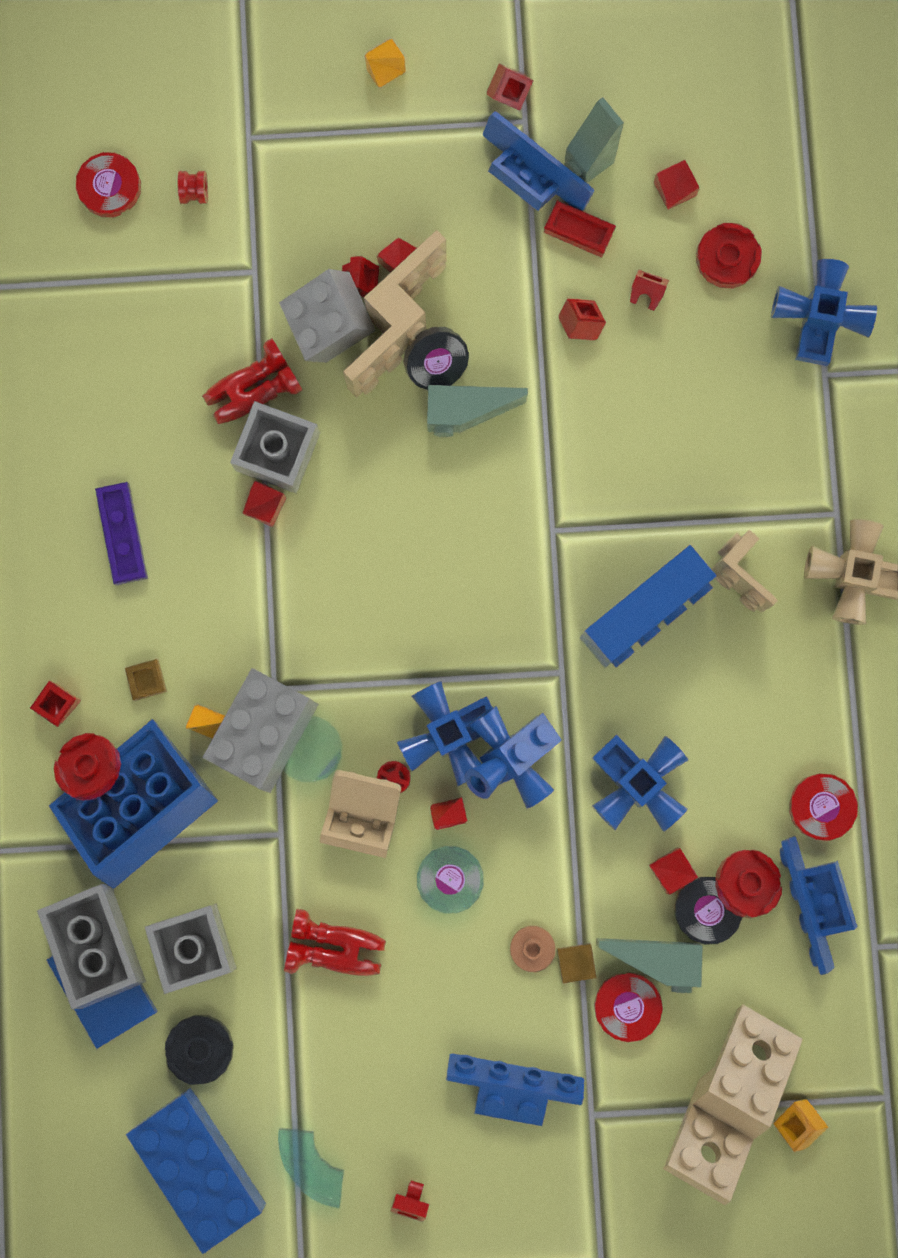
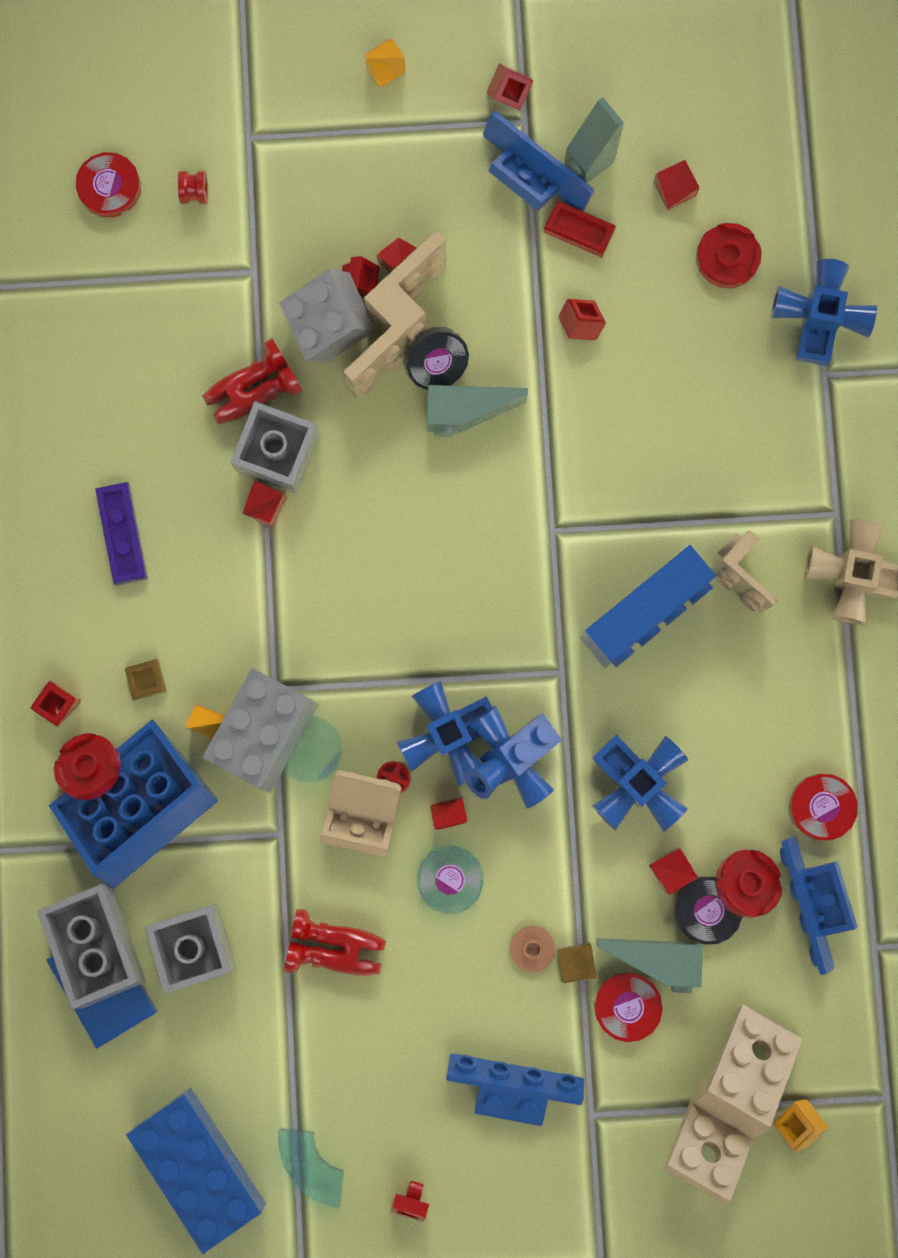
(199, 1049): black tile -> none
(648, 284): red tile -> none

